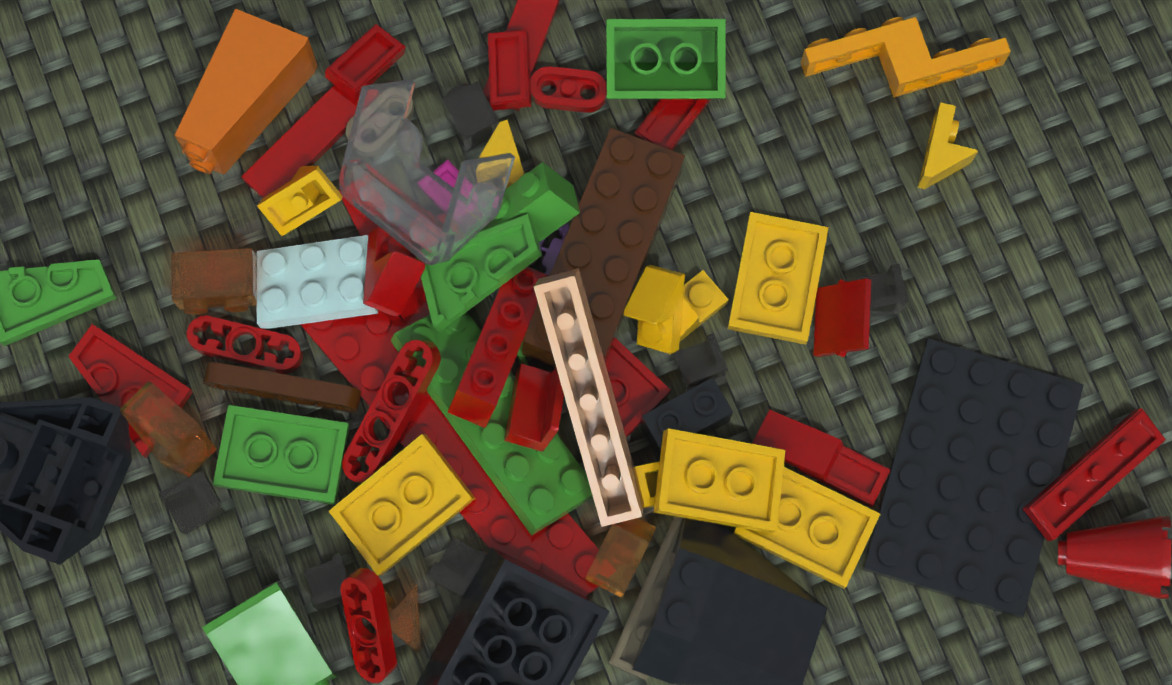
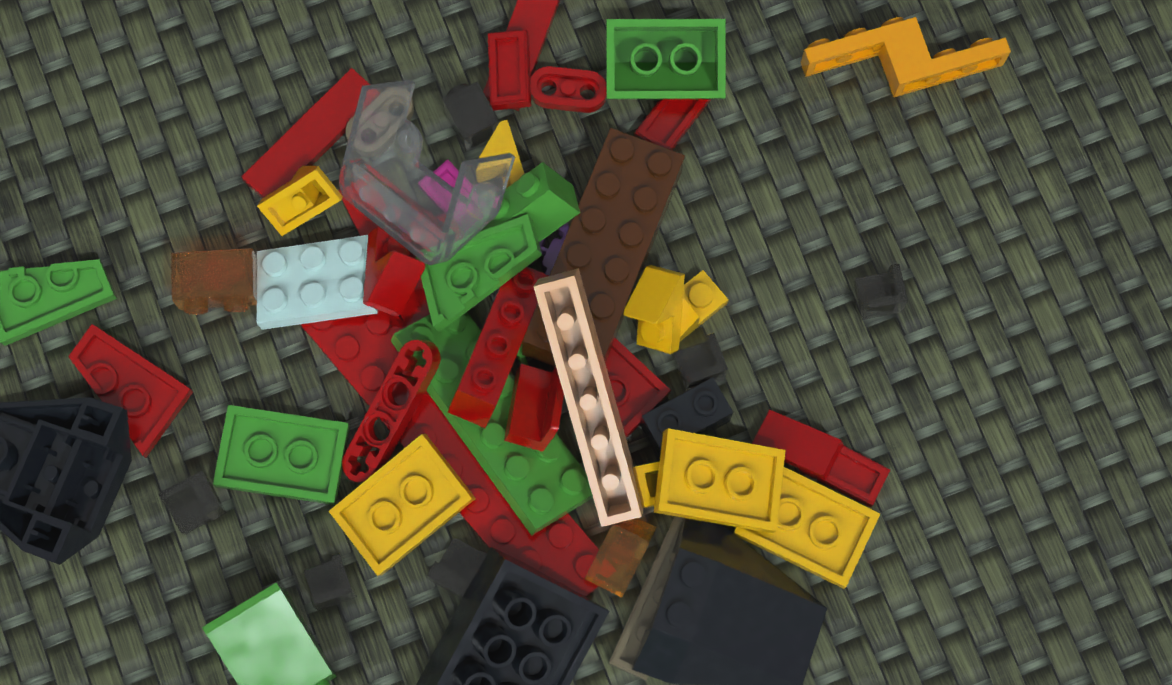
(168, 430): clear orange slope -> none
(219, 327): red beam -> none
(243, 90): orange slope -> none
(282, 387): reddish brown beam -> none
(365, 61): red tile -> none
(365, 598): red beam -> none
(406, 619): clear orange slope -> none
(778, 278): yellow plate -> none
(842, 318): red piece -> none
(941, 154): yellow slope -> none
(965, 465): black plate -> none
(1094, 474): red tile -> none
(1122, 555): red cone -> none

